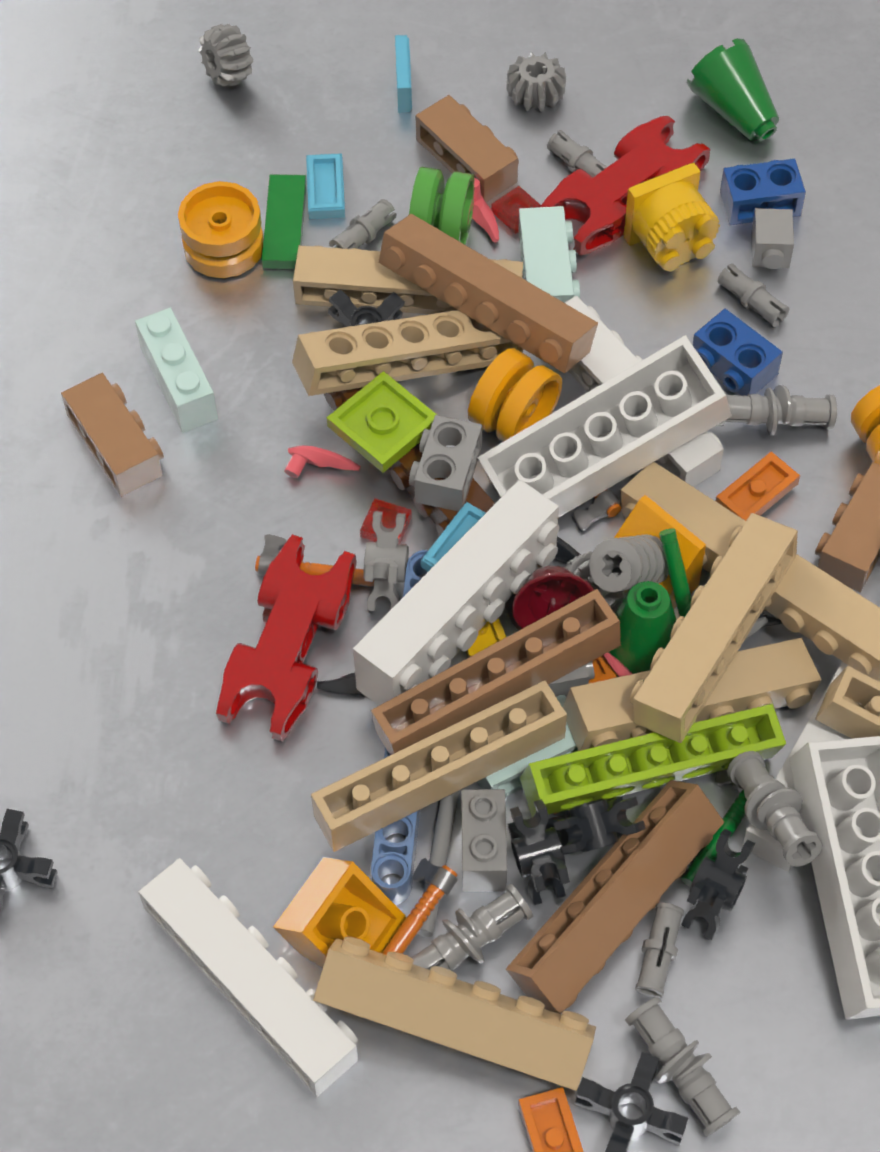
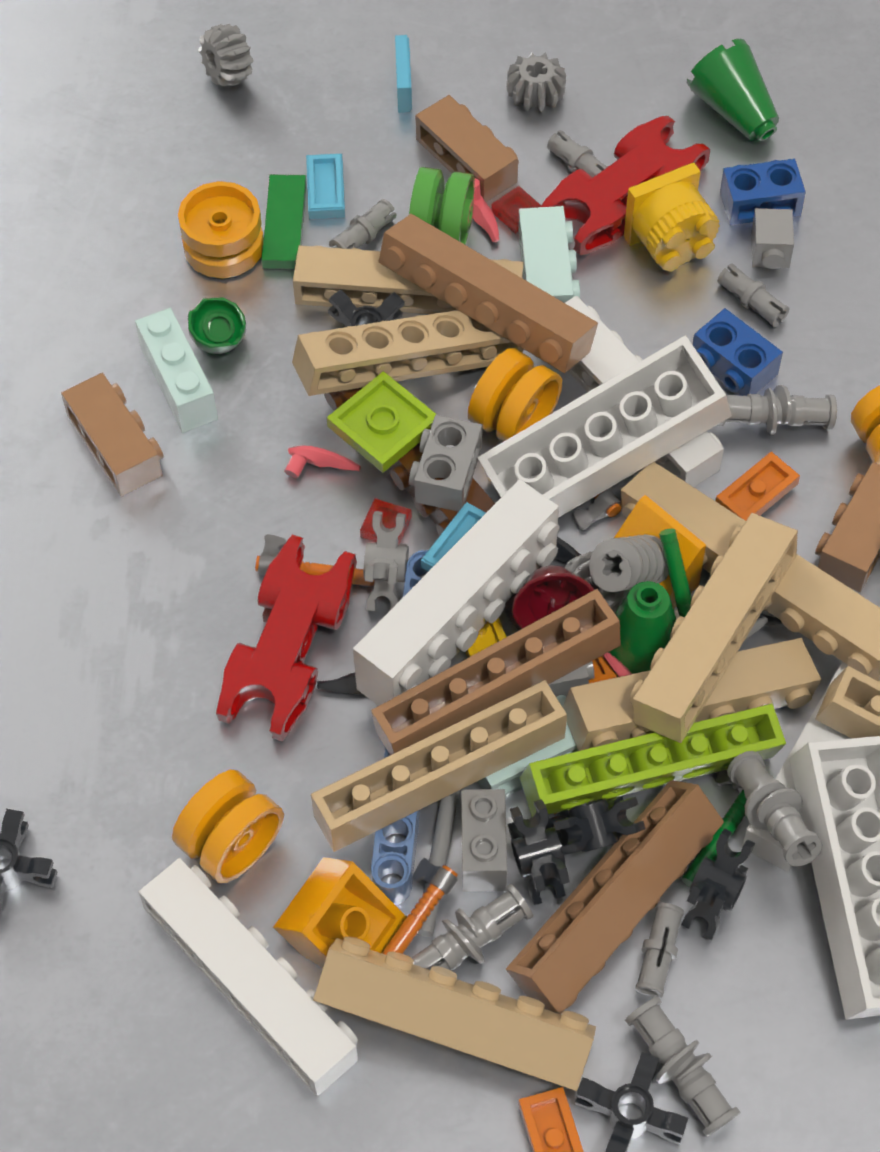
(216, 325): none -> green hair
(227, 826): none -> light orange wheel

